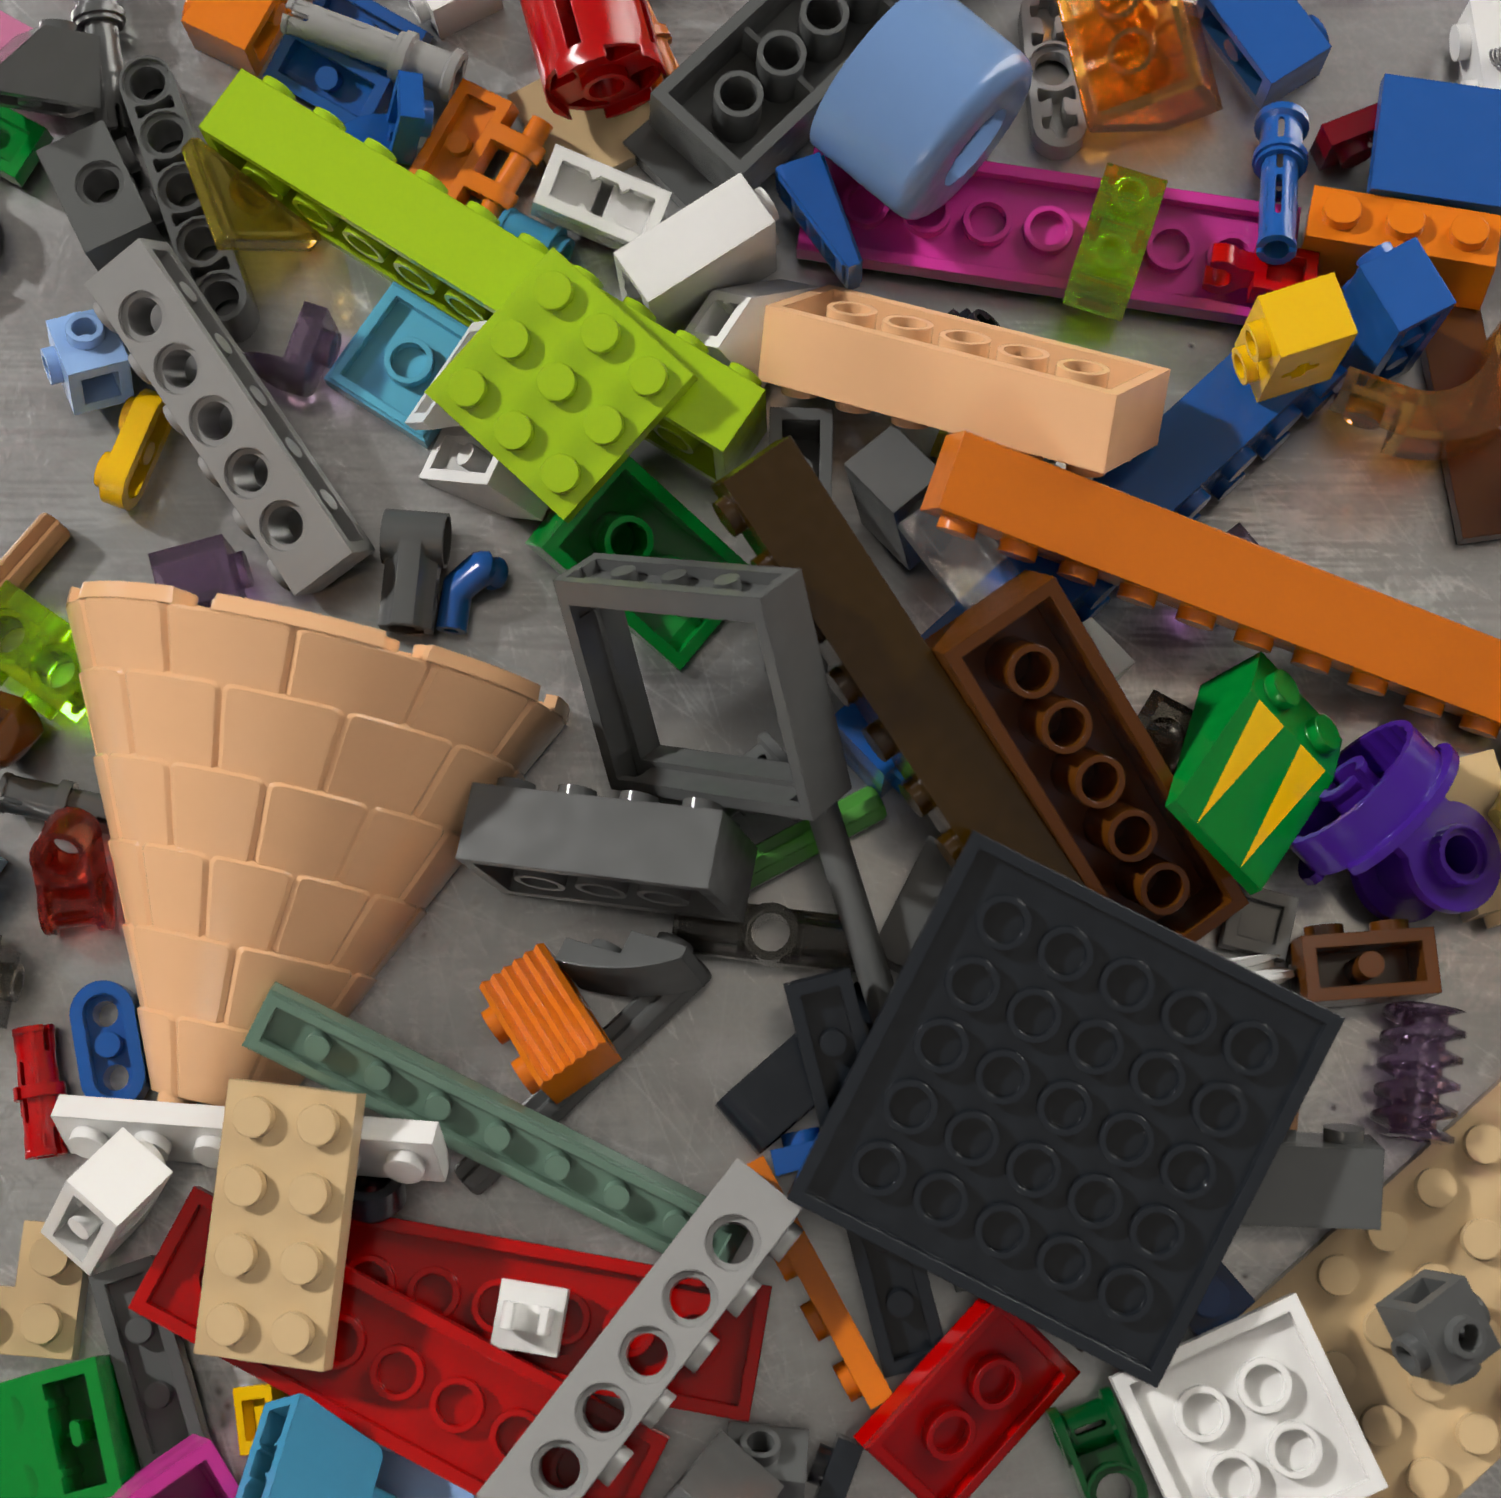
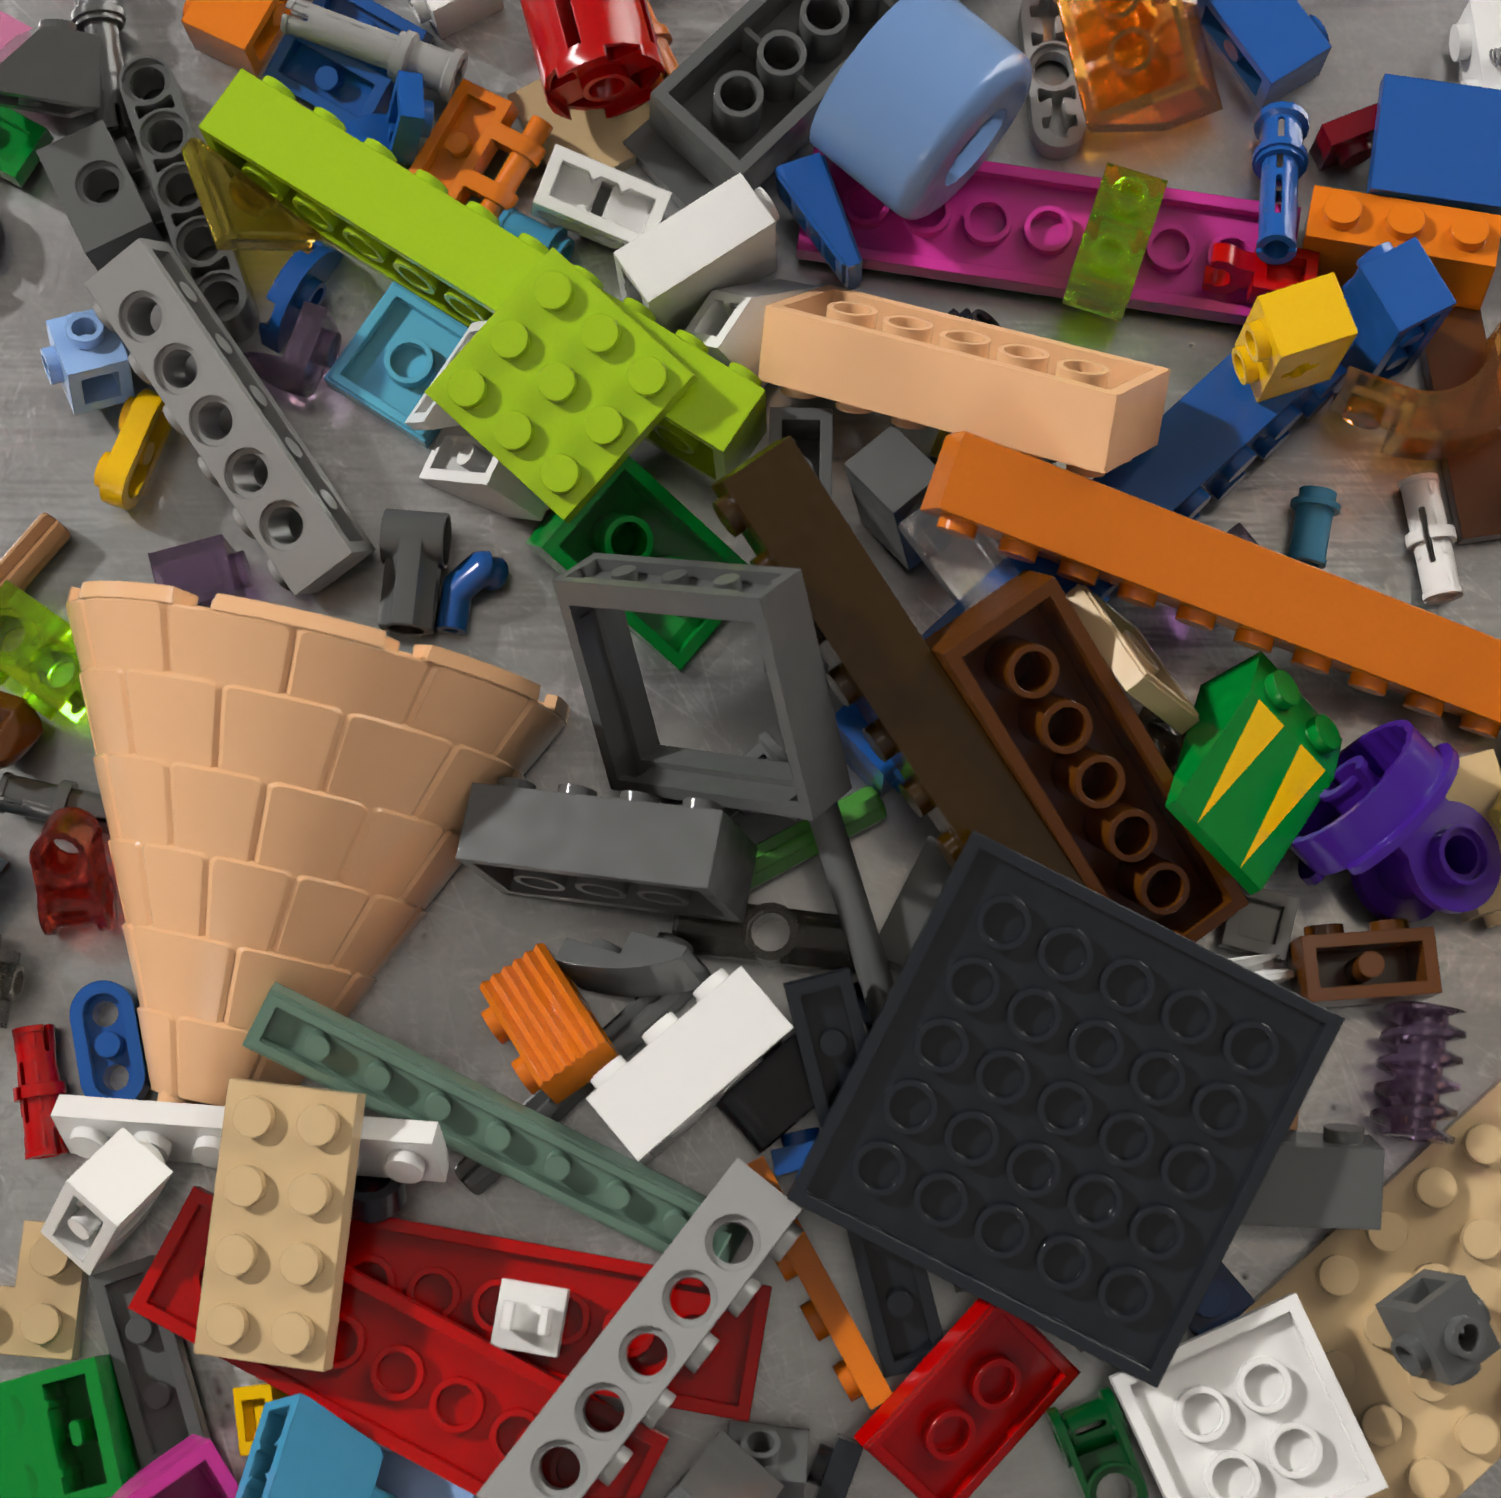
(298, 281): none -> blue plate
(688, 1063): none -> white brick
(1133, 660): none -> tan tile
(1312, 524): none -> dark azure pin
(1439, 576): none -> white pin

